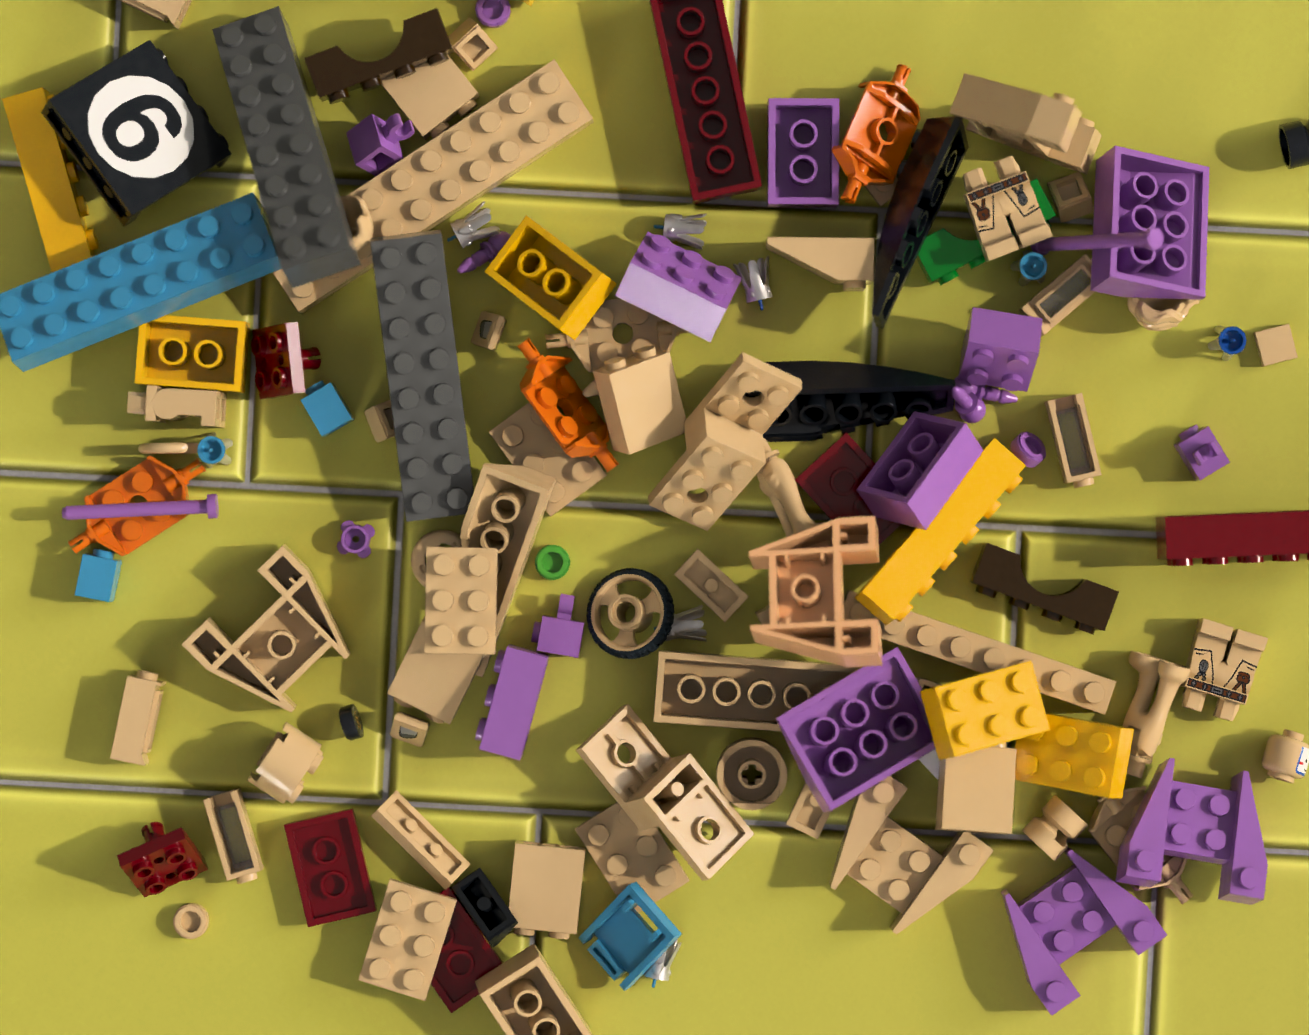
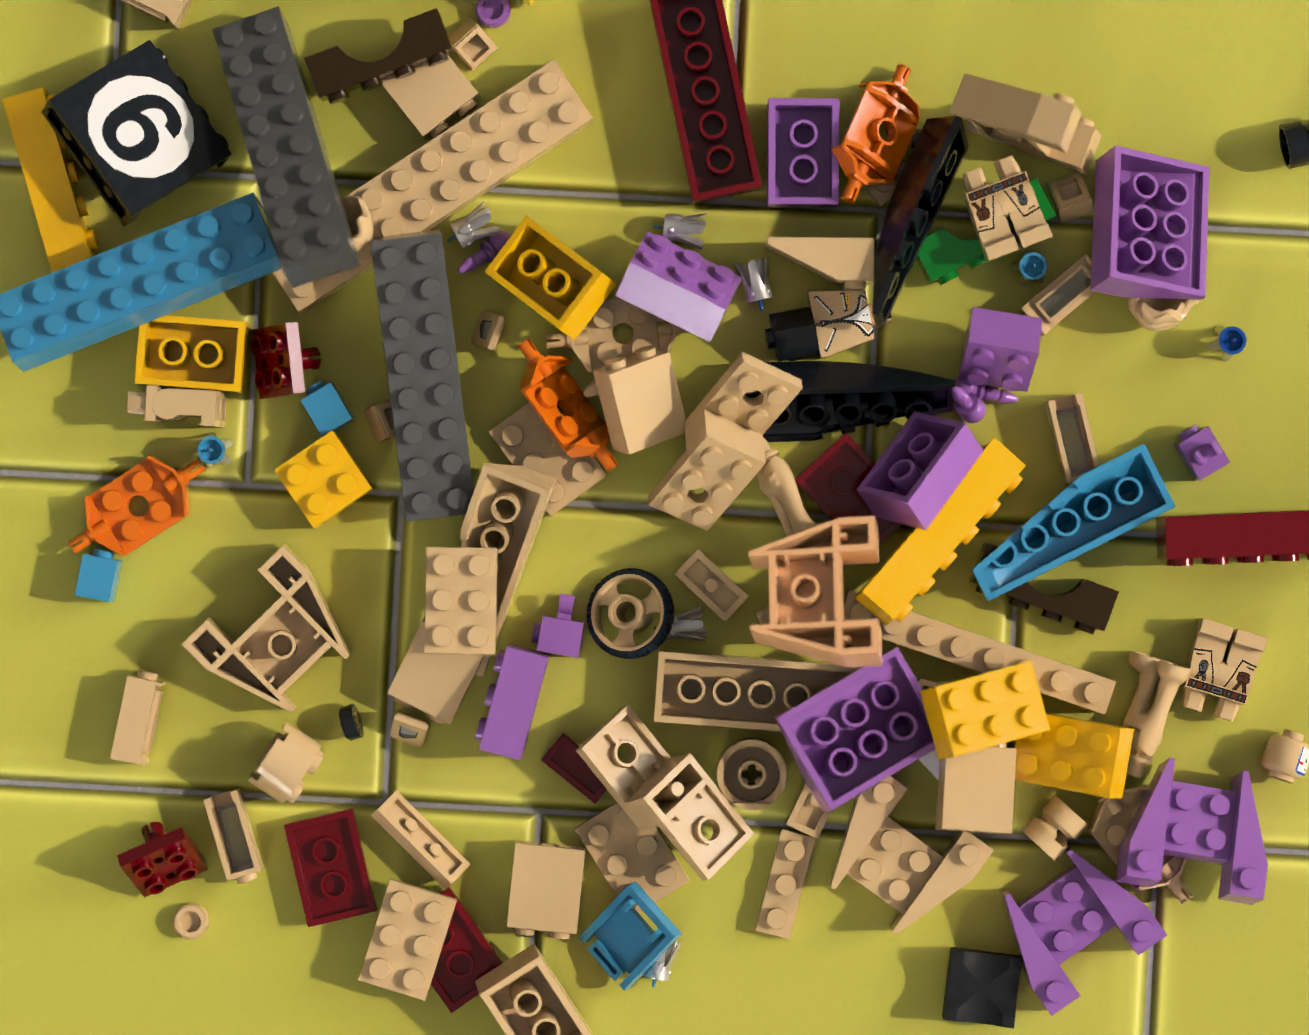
(168, 448): tan head -> none
(207, 506): medium lavender bar -> none
(324, 479): none -> yellow brick
(350, 530): medium lavender plate -> none
(376, 142): medium lavender brick -> none
(431, 539): tan head -> none
(485, 906): black slope -> none
(552, 562): bright green tile -> none
(570, 766): none -> dark red tile
(785, 883): none -> tan plate
(792, 334): none -> black brick
(841, 320): none -> tan torso
(982, 987): none -> black brick
(1028, 449): medium lavender tile -> none
(1077, 520): none -> dark azure wedge
(1151, 239): medium lavender bar -> none
(1275, 345): tan tile -> none

